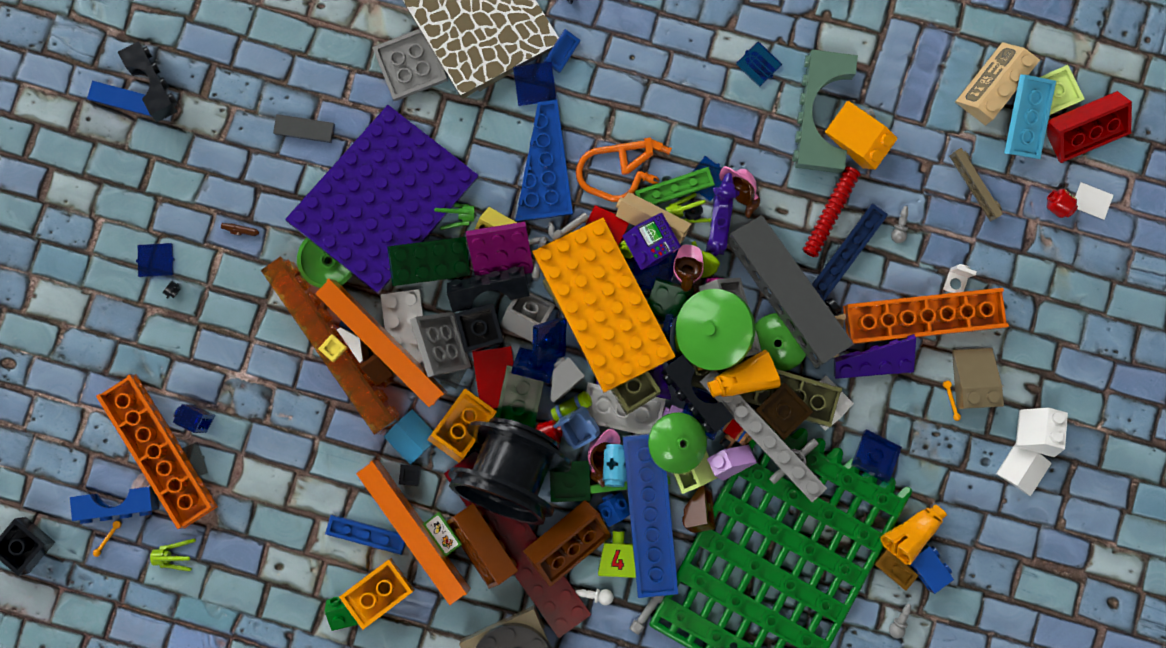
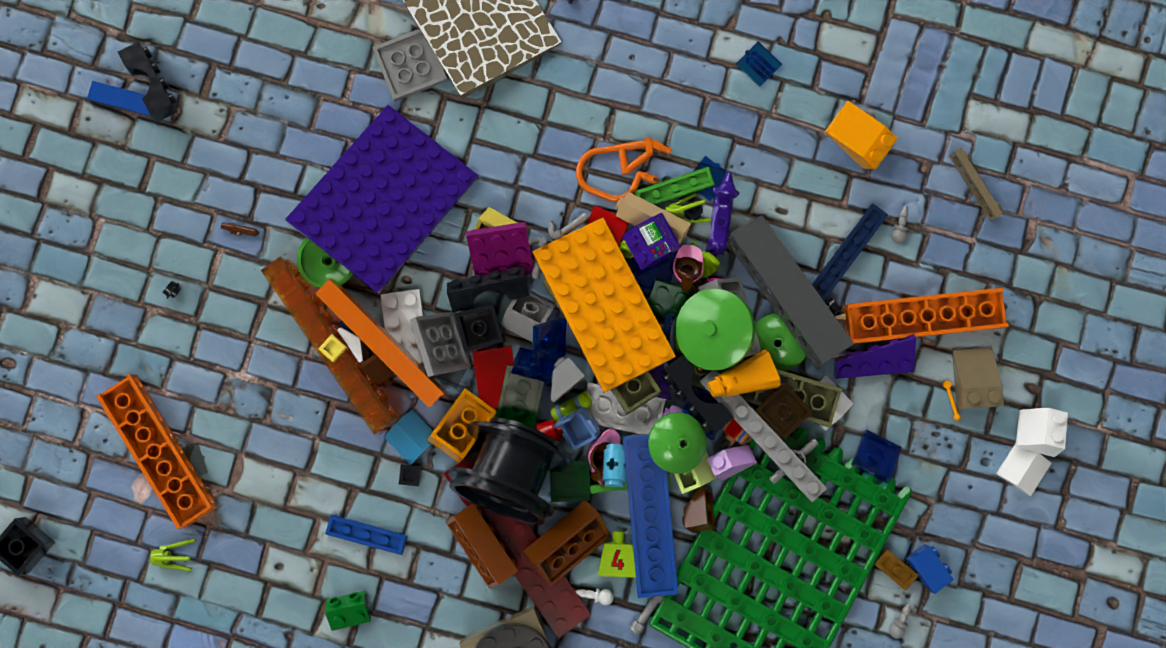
(91, 506): blue arch -> none
(116, 525): light orange hinge -> none
(155, 260): clear blue piece -> none
(193, 418): clear blue brick -> none
(304, 128): dark grey tile -> none
(376, 593): light orange slope -> none
(412, 531): orange tile -> none
(428, 261): dark green plate -> none
(442, 534): tile -> none
(465, 213): bright green plant -> none
(534, 83): clear blue tile -> none
(545, 179): blue wing -> none
(562, 50): blue tile -> none
(613, 508): blue brick -> none
(747, 187): reddish brown hair -> none
(812, 149): sand green arch -> none
(831, 212): red piece -> none
(911, 536): light orange piece -> none
(960, 272): white bracket -> none
(996, 82): tan slope -> none
(1030, 116): medium azure plate -> none
(1062, 203): red head -> none
(1066, 89): yellowish green plate -> none
(1090, 126): red slope -> none
(1093, 200): white sticker -> none

